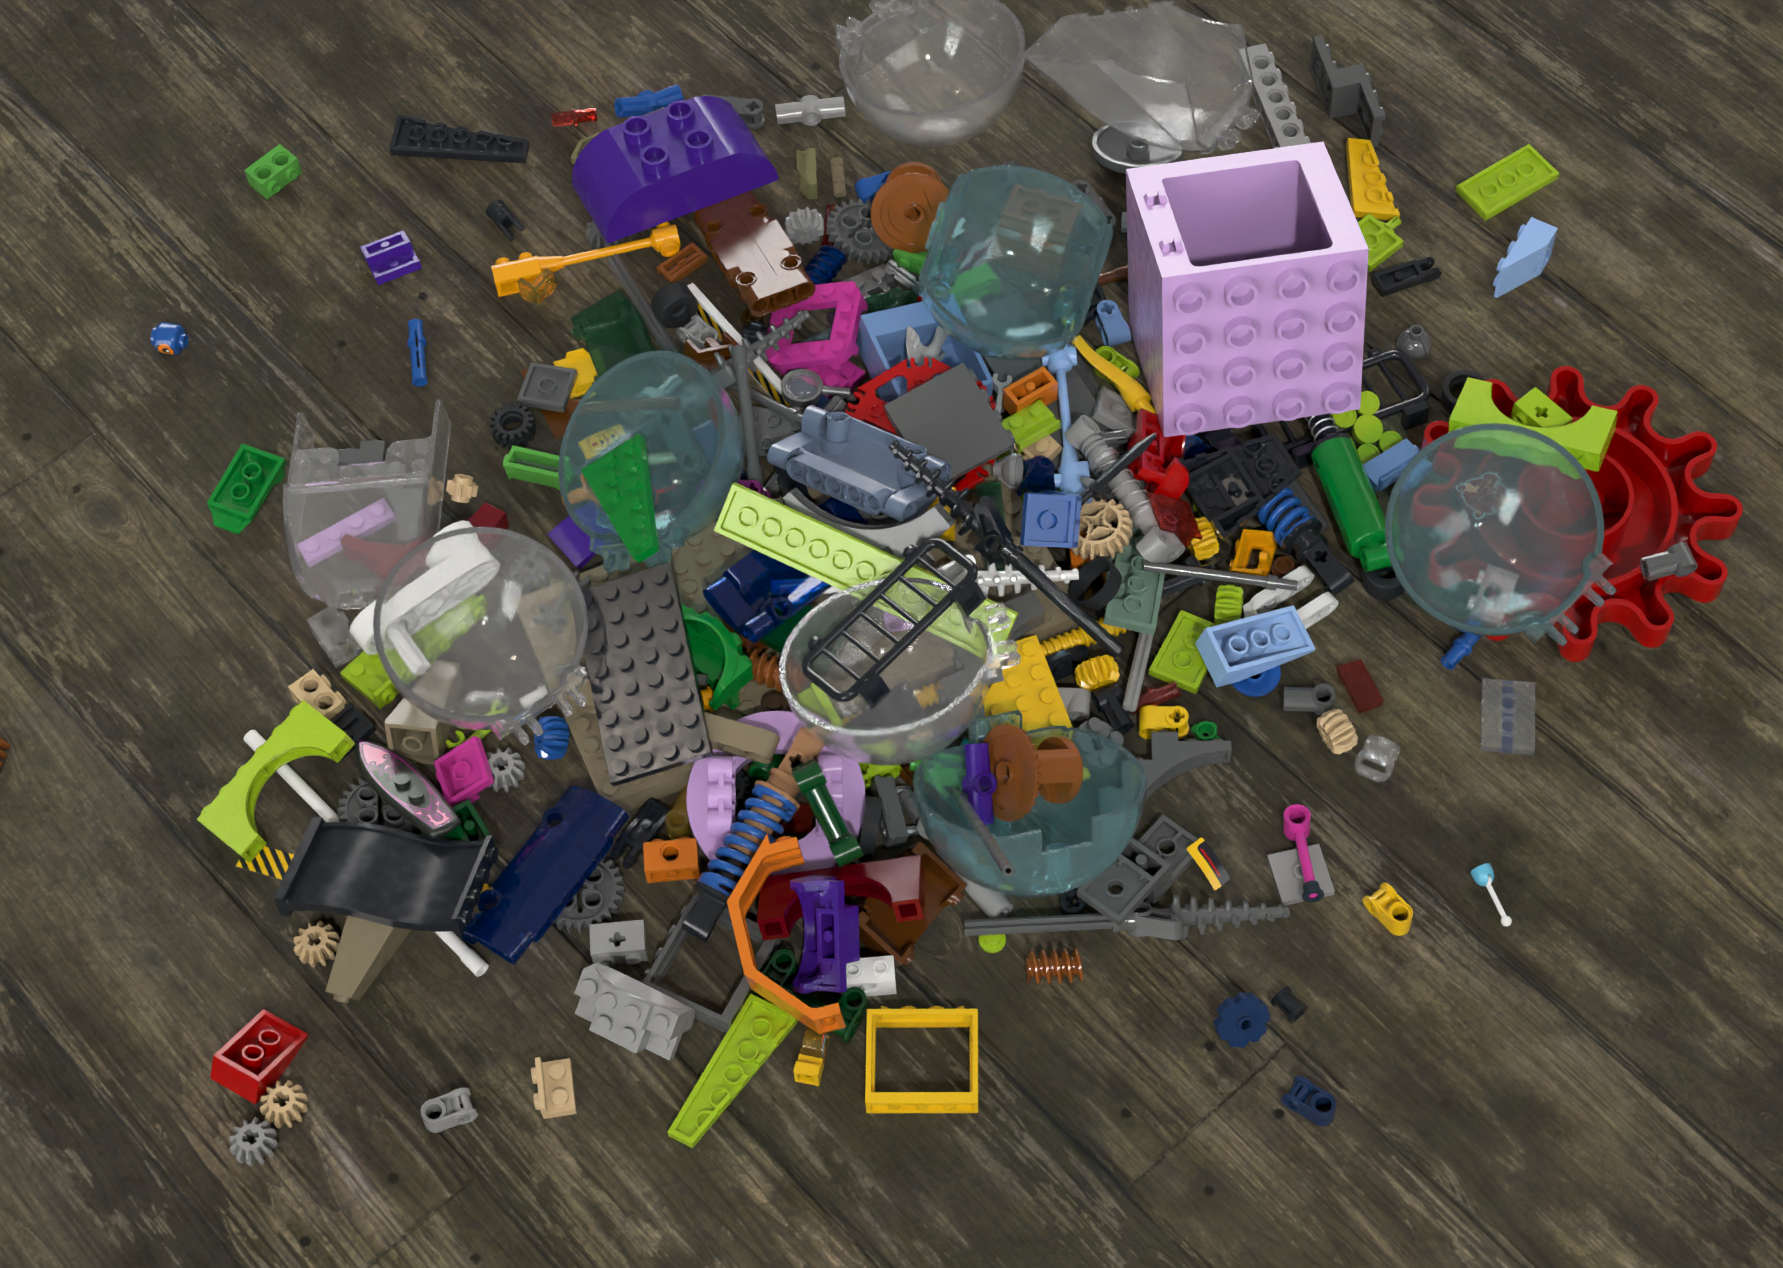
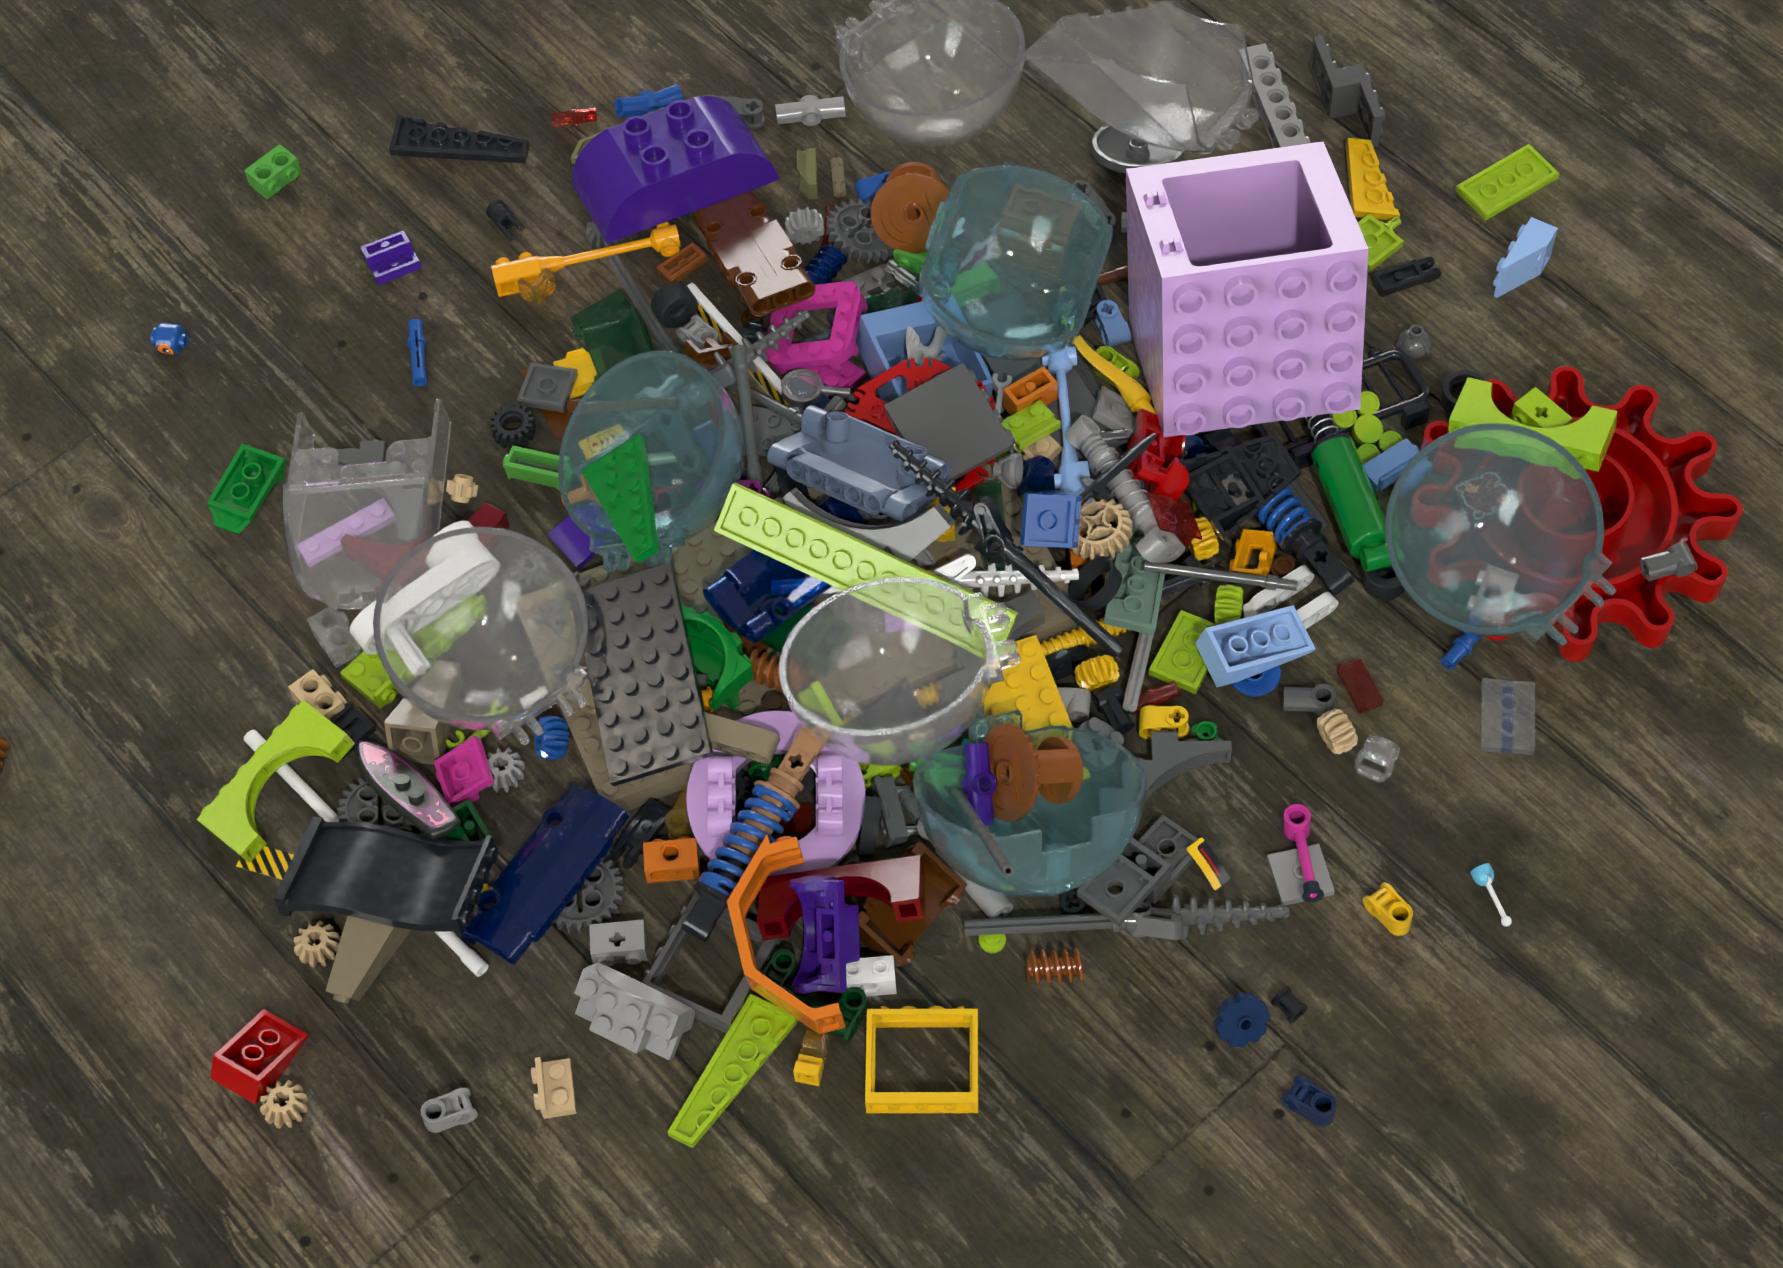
(262, 1147): light grey gear -> none
(840, 840): dark green piece -> none
(871, 686): black bar -> none

